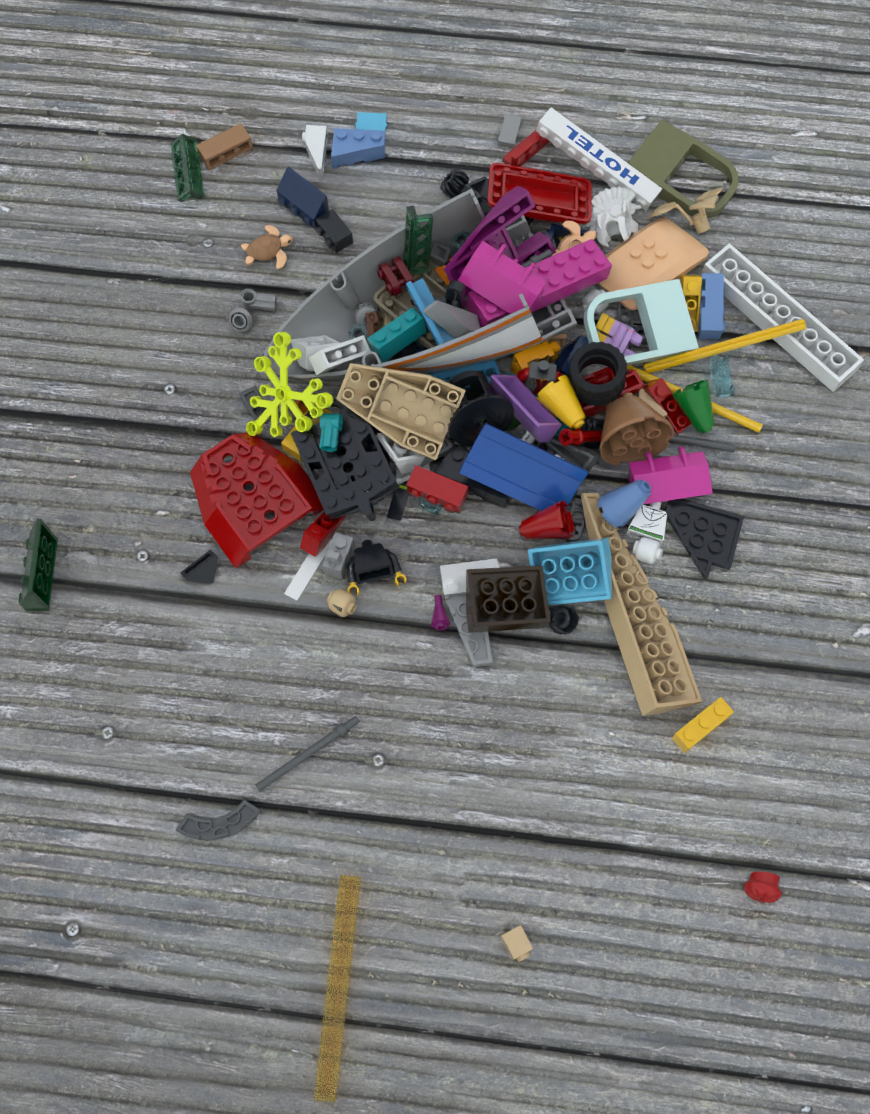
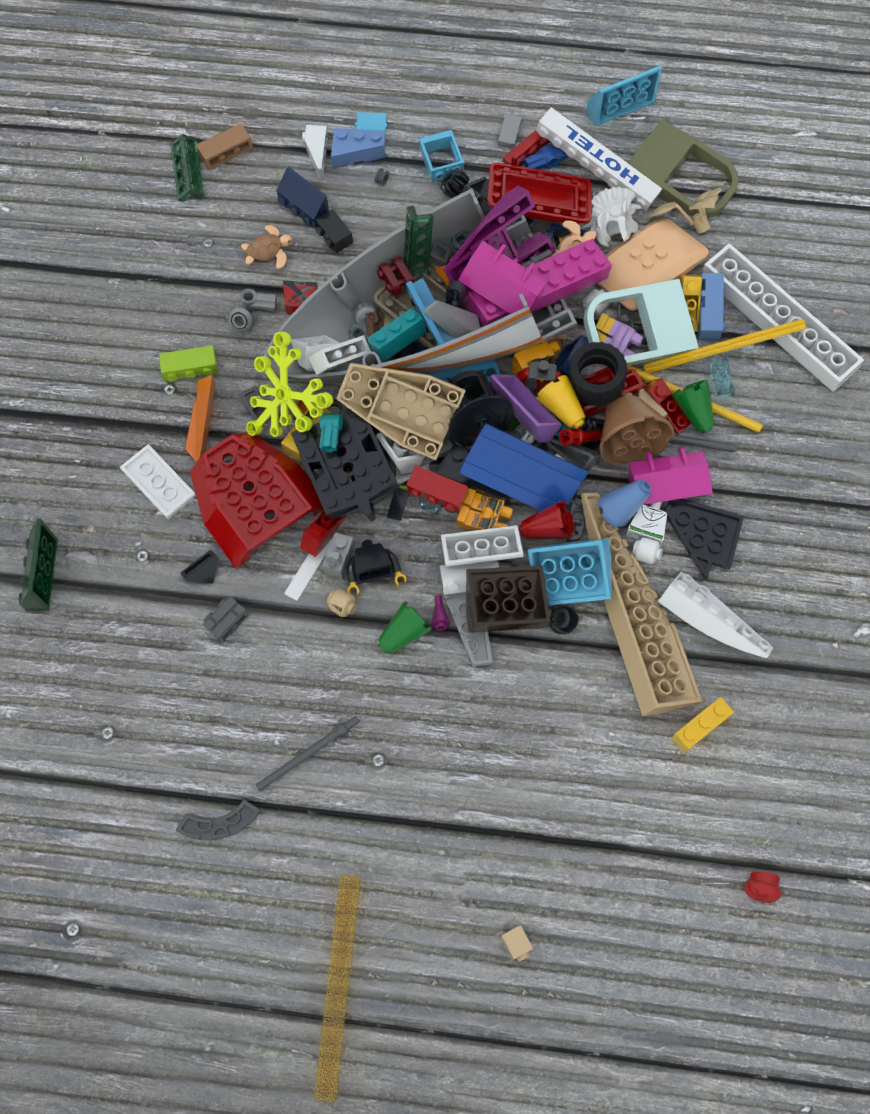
(158, 481): none -> white tile
(188, 363): none -> lime brick
(201, 418): none -> orange wedge
(225, 619): none -> dark grey brick
(296, 293): none -> torso
(381, 176): none -> dark grey bush
(402, 629): none -> green cone
(444, 140): none -> medium azure window
(481, 545): none -> white slope
(482, 512): none -> light orange hips
(546, 157): none -> blue piece
(624, 96): none -> medium azure slope
(711, 616): none -> white wedge

